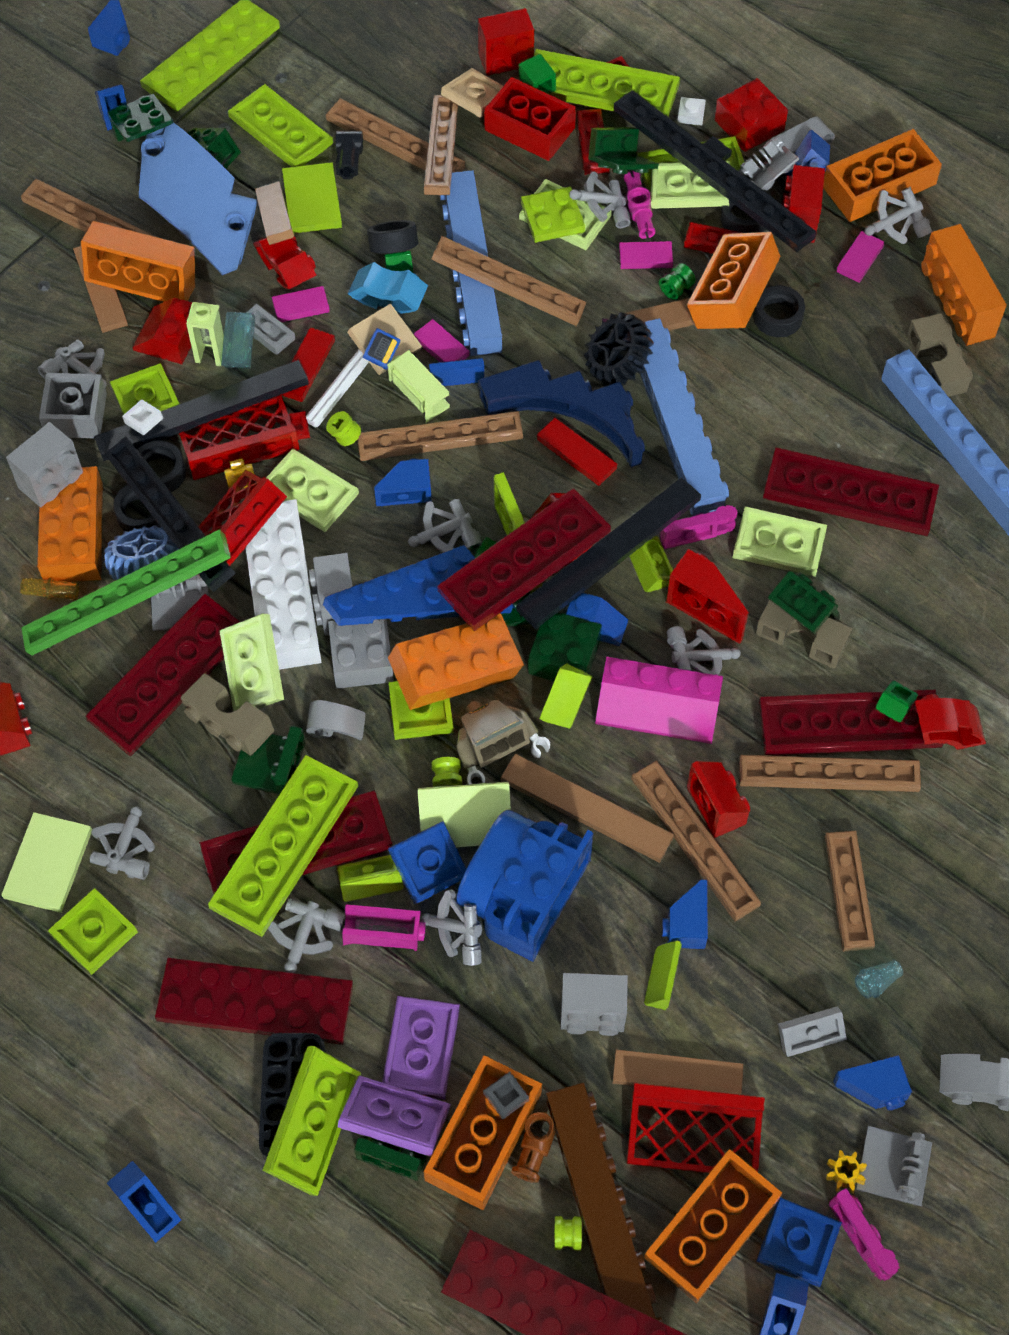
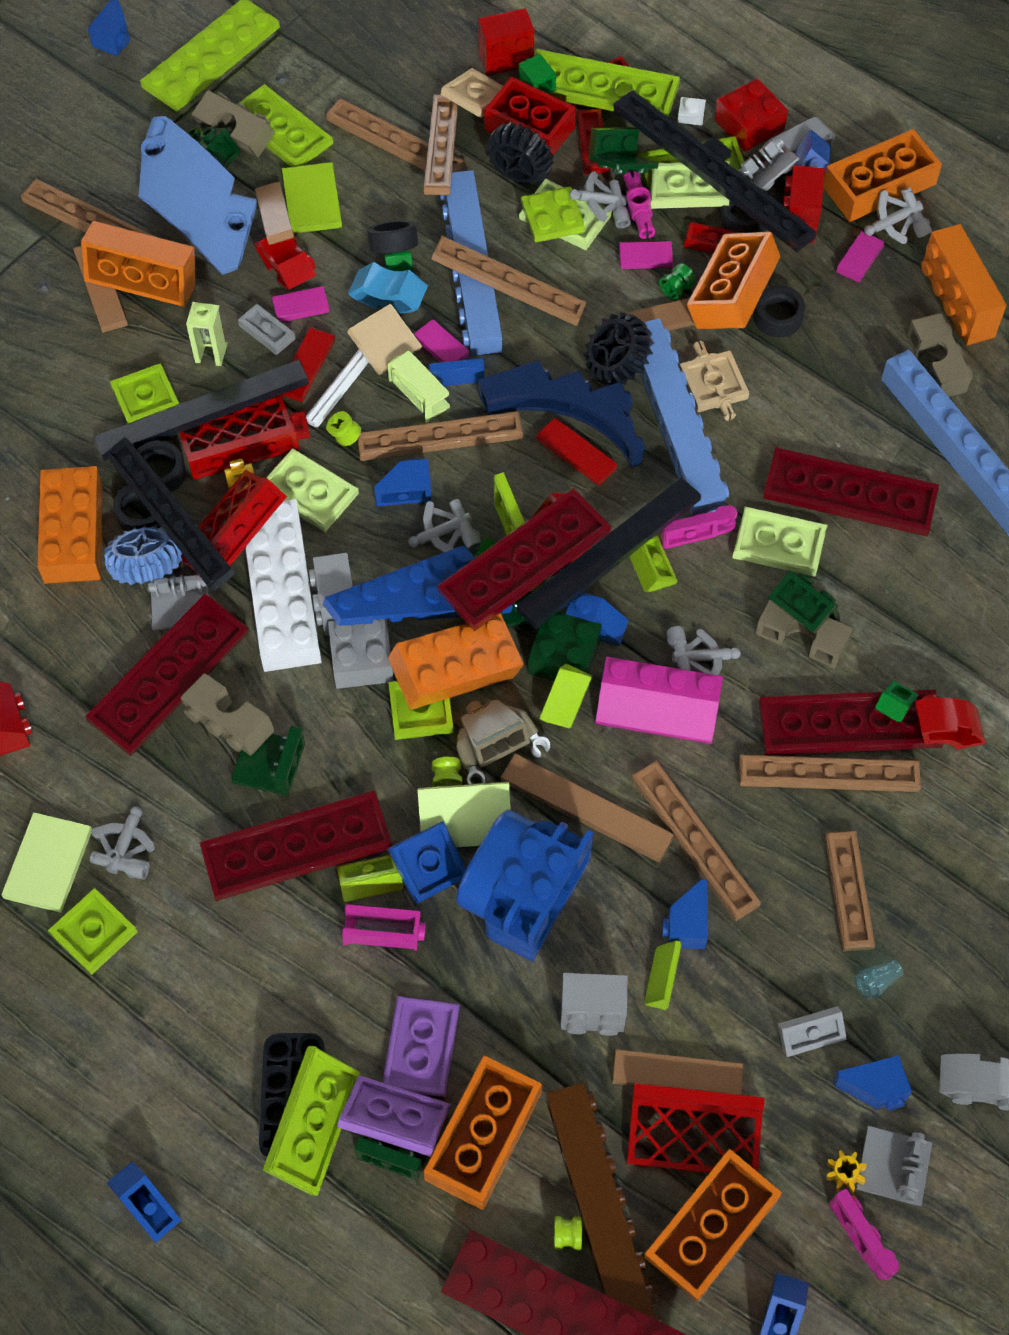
(45, 464): light grey brick -> none
(49, 588): clear yellow axle -> none
(70, 356): light grey piece -> none
(74, 403): light grey brick -> none
(108, 100): blue slope -> none
(126, 592): bright green plate -> none
(138, 118): dark green bracket -> none
(142, 417): white plate -> none
(166, 331): red slope -> none
(238, 340): clear light blue plate -> none
(251, 130): none -> dark tan arch
(252, 662): yellowish green tile -> none
(253, 1000): dark red plate -> none
(283, 846): lime plate -> none
(310, 915): light grey piece -> none
(331, 717): light grey panel -> none
(348, 149): black piece -> none
(381, 348): slope -> none
(467, 926): light grey piece -> none
(506, 1095): dark grey tile -> none
(519, 154): none -> black gear
(534, 1149): dark orange connector -> none
(705, 595): red slope -> none
(714, 381): none -> tan plate
(717, 797): red slope -> none
(799, 1242): blue tile -> none

